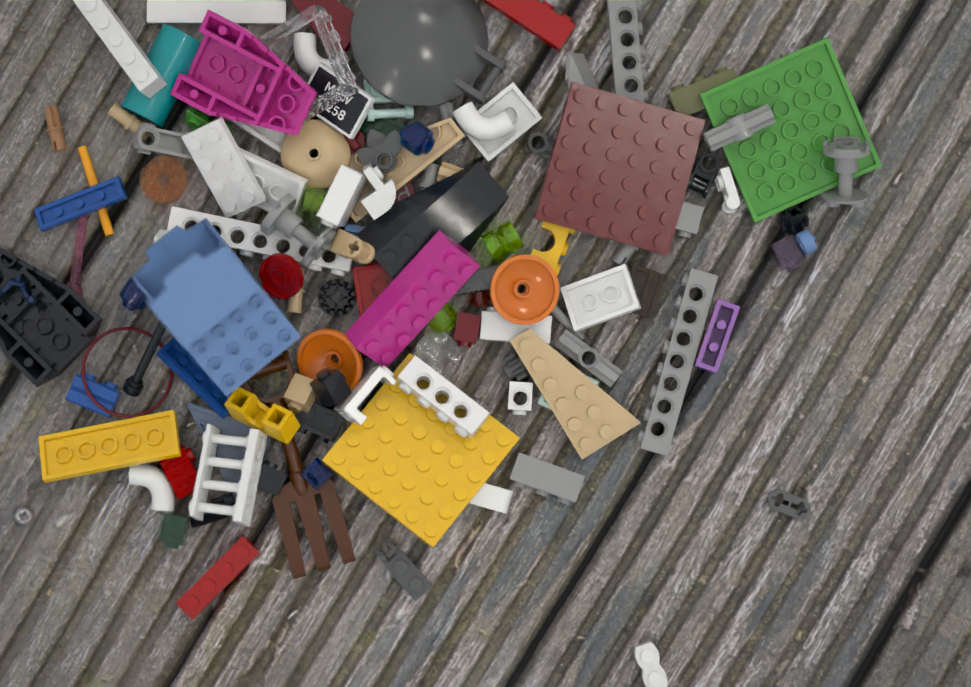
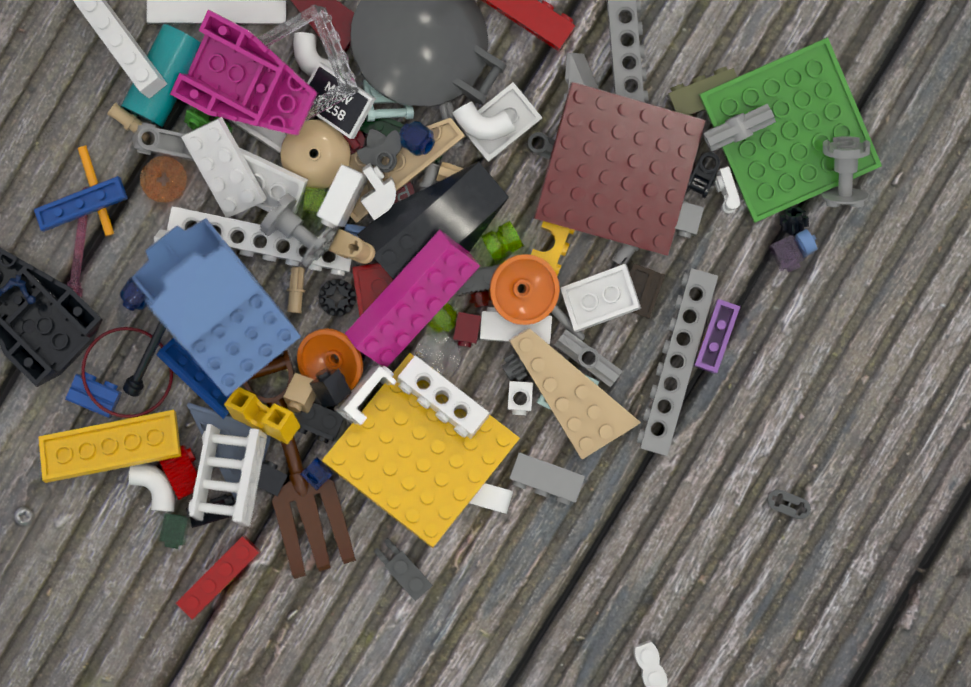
(55, 128): medium nougat axle -> none
(281, 275): red tile -> none

